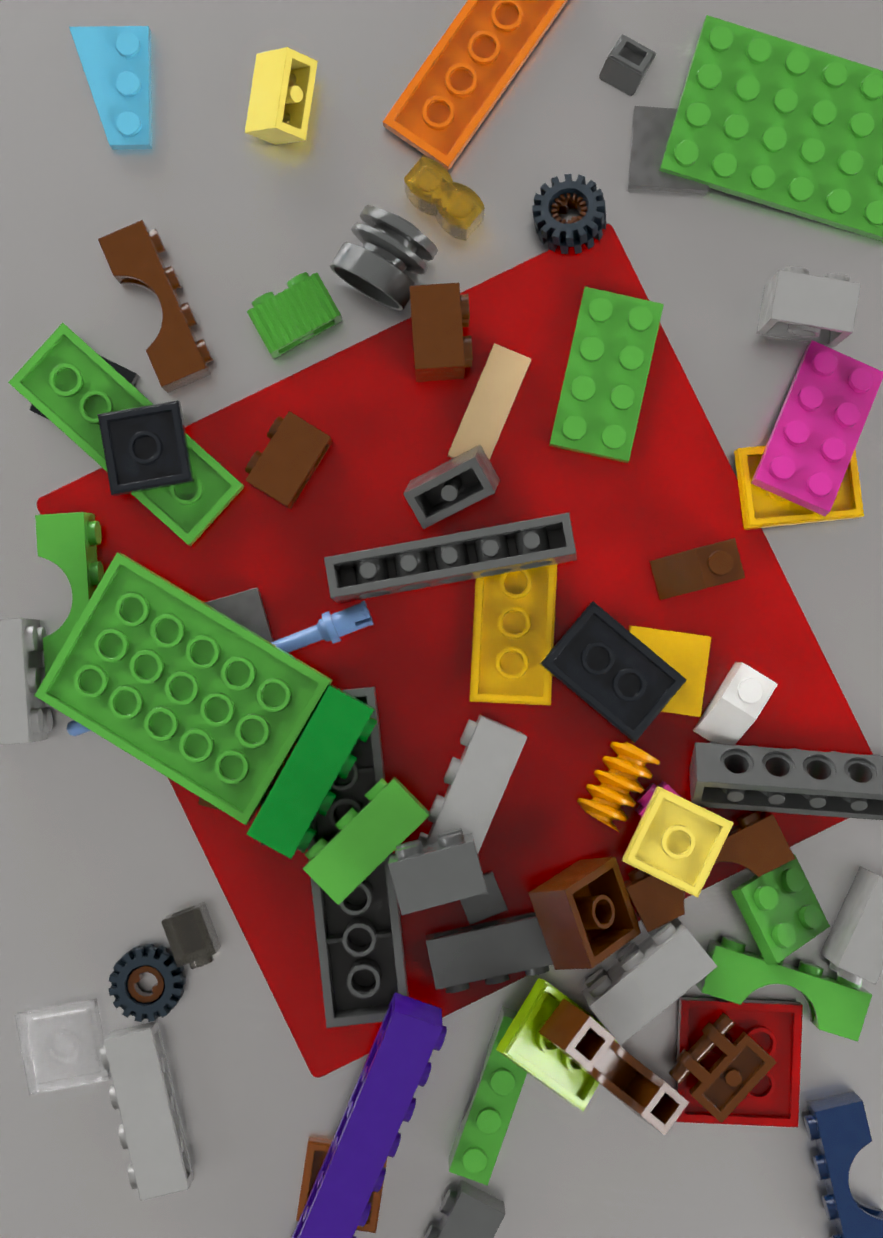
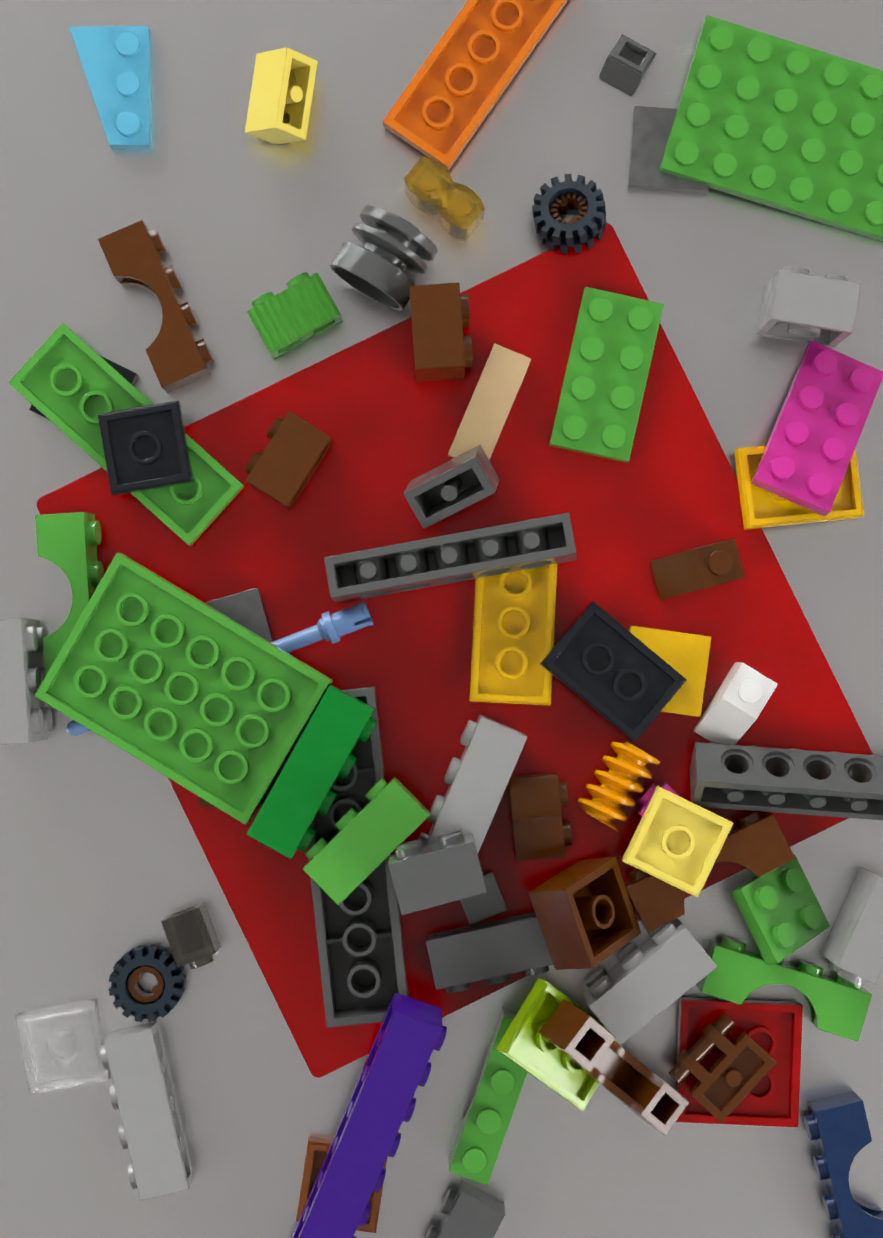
(538, 817): none -> reddish brown brick

